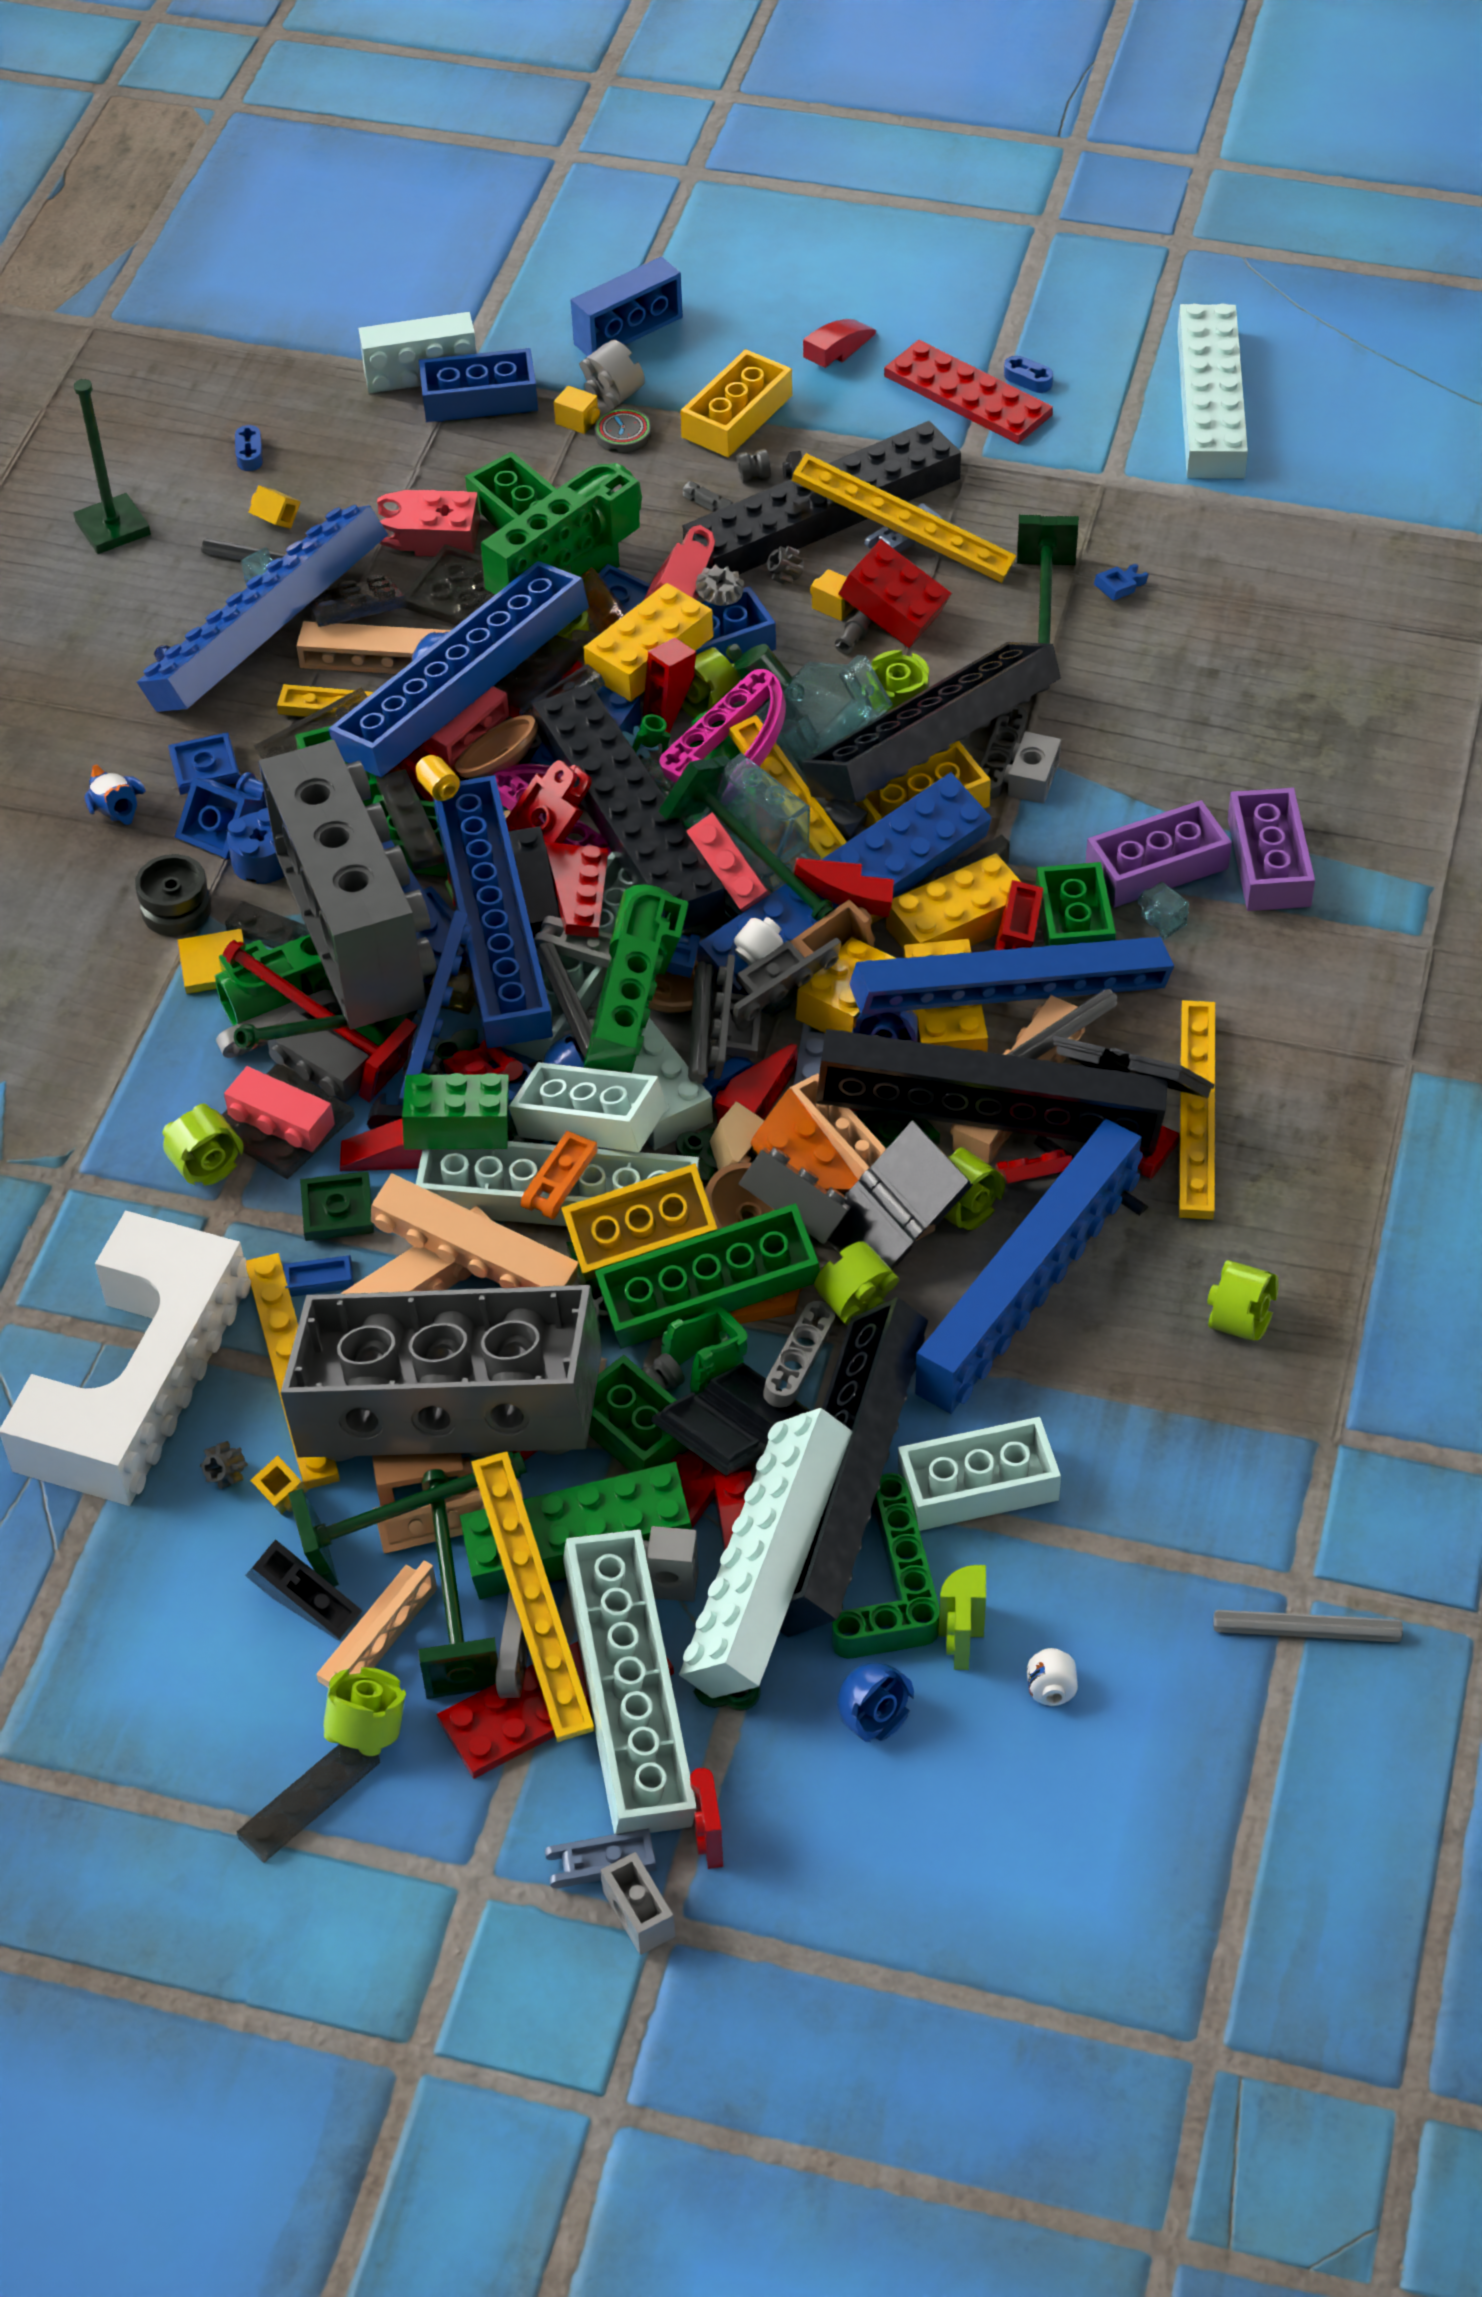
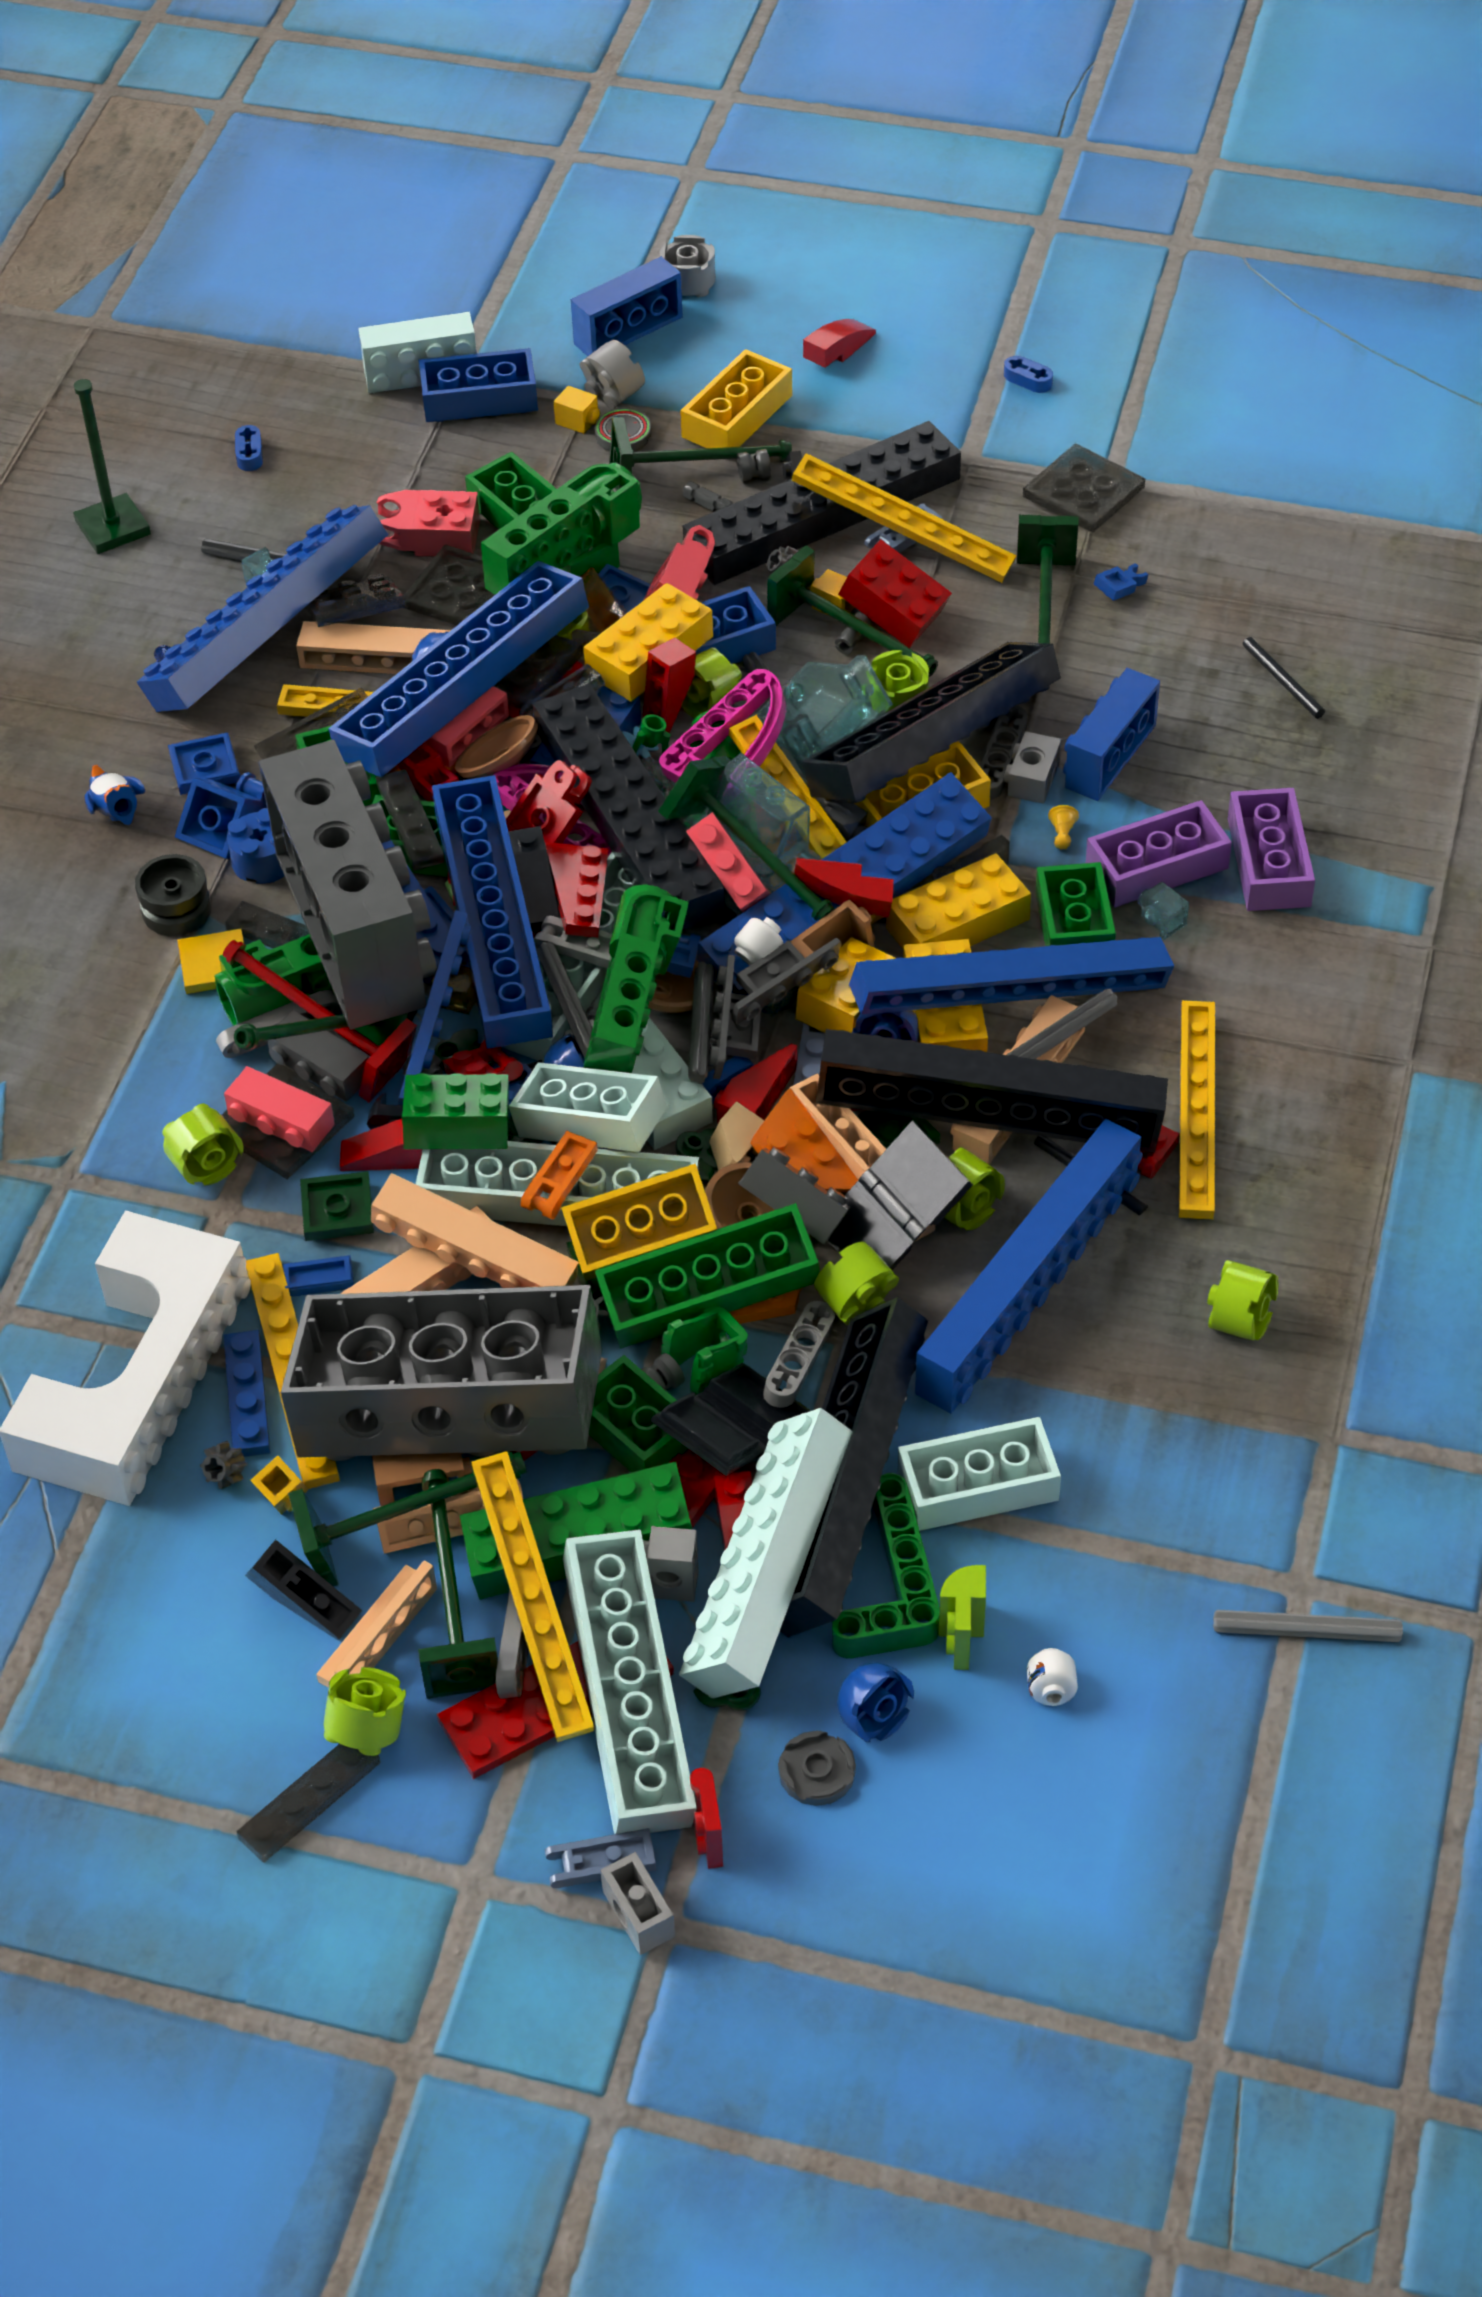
(246, 1393): none -> blue plate
(274, 506): yellow brick -> none
(437, 777): yellow brick -> none
(624, 455): none -> dark green tile
(694, 261): none -> light grey brick
(727, 594): light grey gear -> none
(758, 658): dark green hat -> none
(790, 588): none -> dark green tile
(817, 1768): none -> dark grey tile
(968, 391): red plate -> none
(1019, 916): red slope -> none
(1027, 1168): red plate -> none
(1063, 819): none -> yellow piece
(1084, 487): none -> clear smoke plate
(1099, 1057): black piece -> none
(1111, 733): none -> blue brick
(1212, 391): light aqua brick -> none
(1284, 678): none -> black bar

